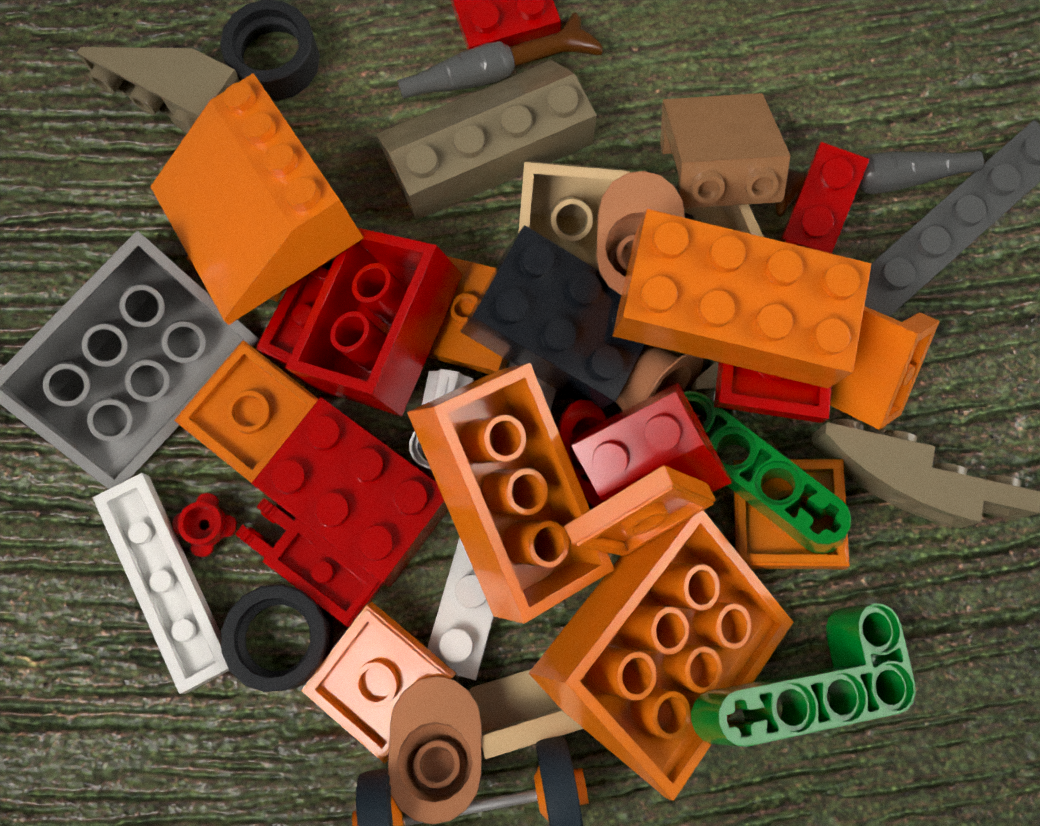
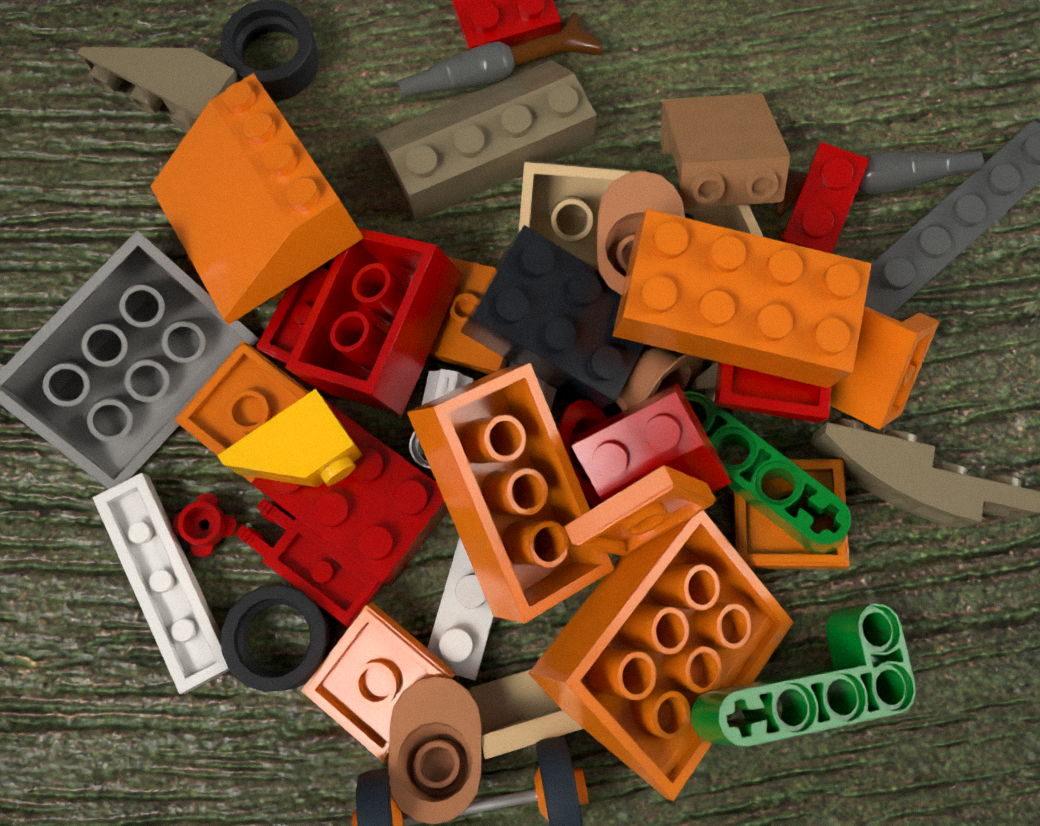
(296, 446): none -> yellow slope

